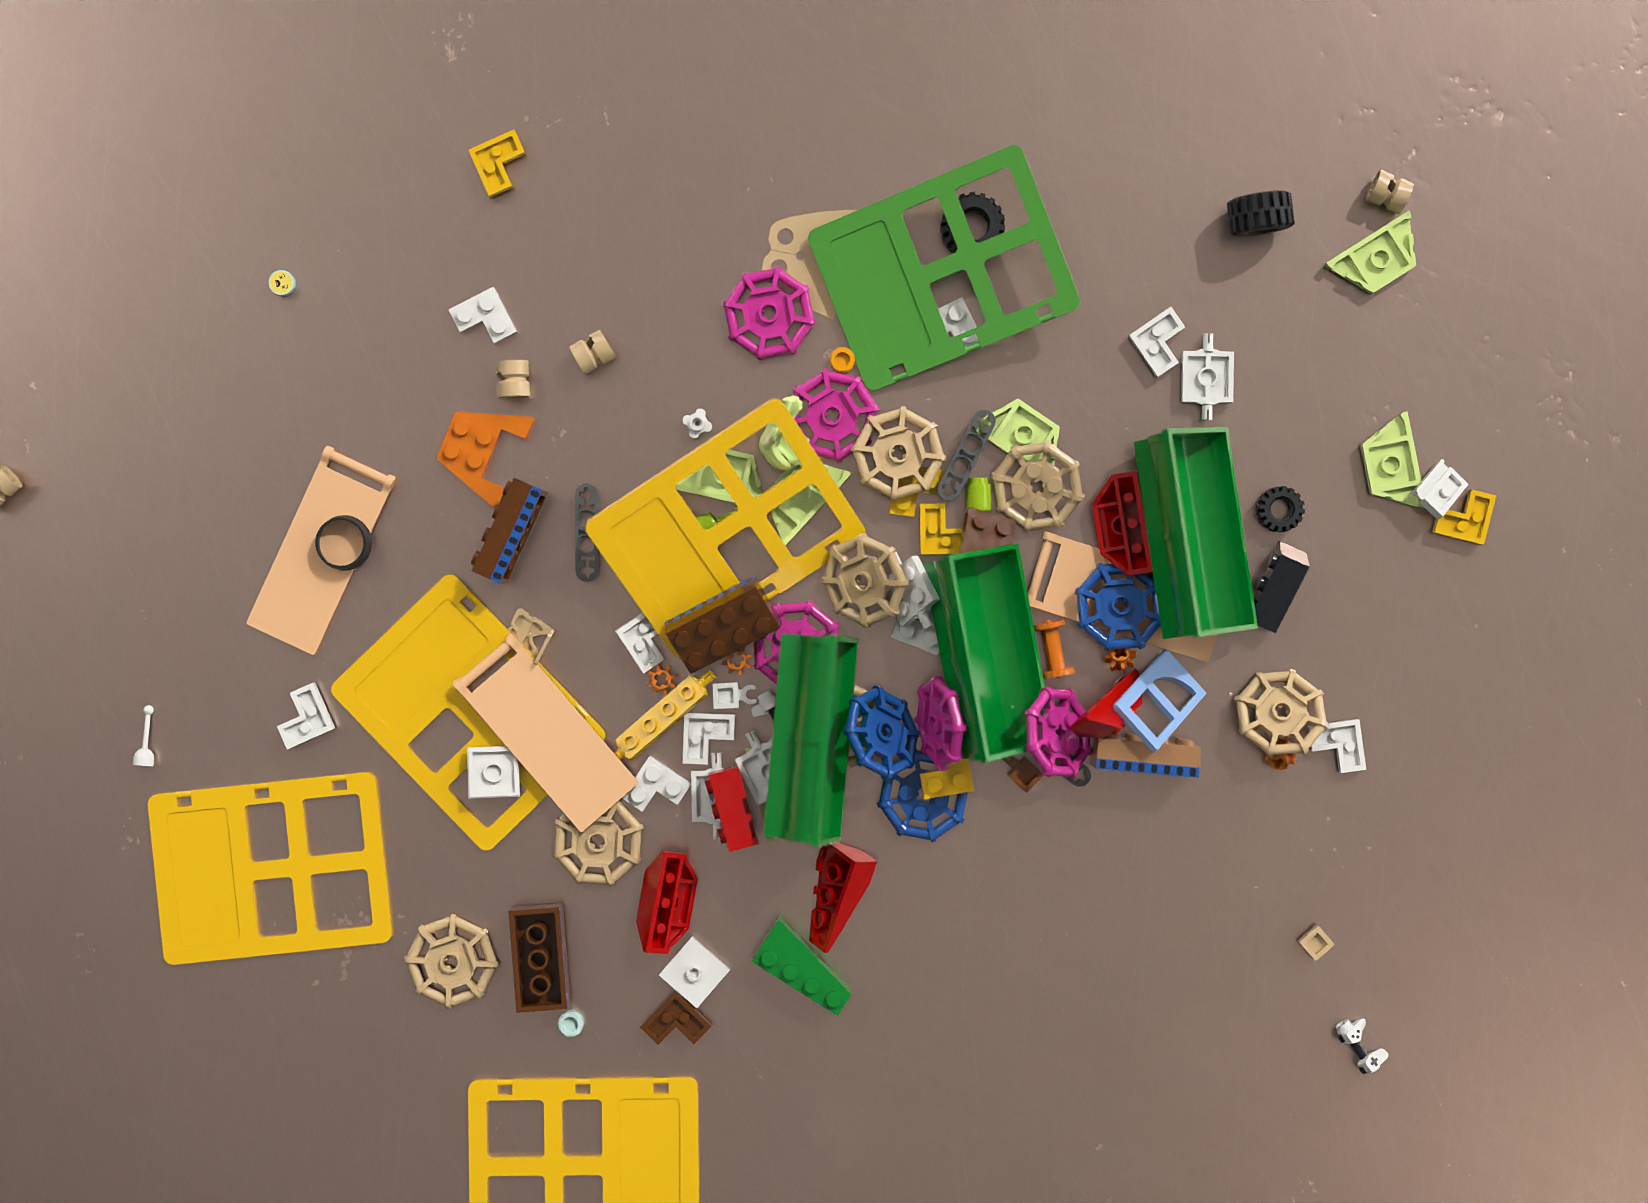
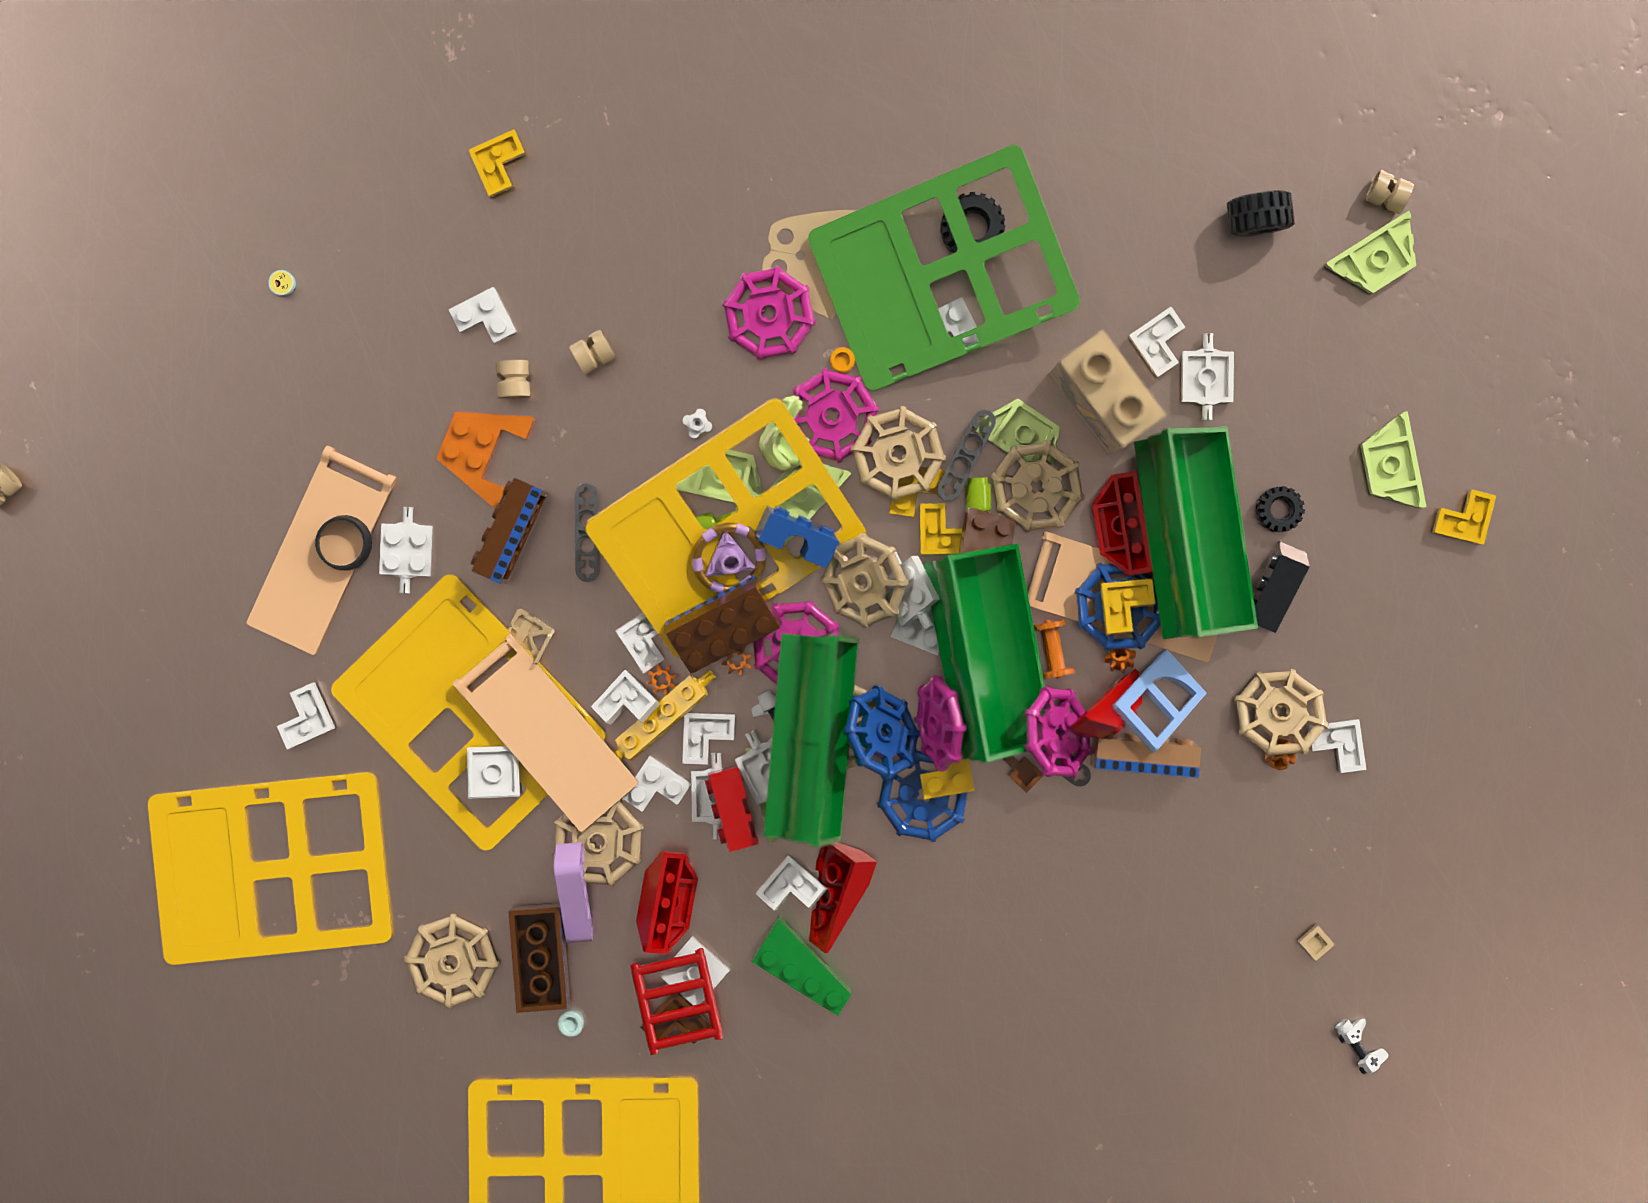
(144, 756): white hinge -> none
(406, 550): none -> white plate
(573, 892): none -> lavender beam
(623, 694): none -> white plate
(650, 1020): none -> red bar
(727, 556): none -> lavender piece
(728, 695): white plate -> none
(778, 526): none -> blue arch
(788, 879): none -> white plate
(1106, 393): none -> tan brick
(1119, 598): none -> yellow plate
(1439, 489): white plate -> none

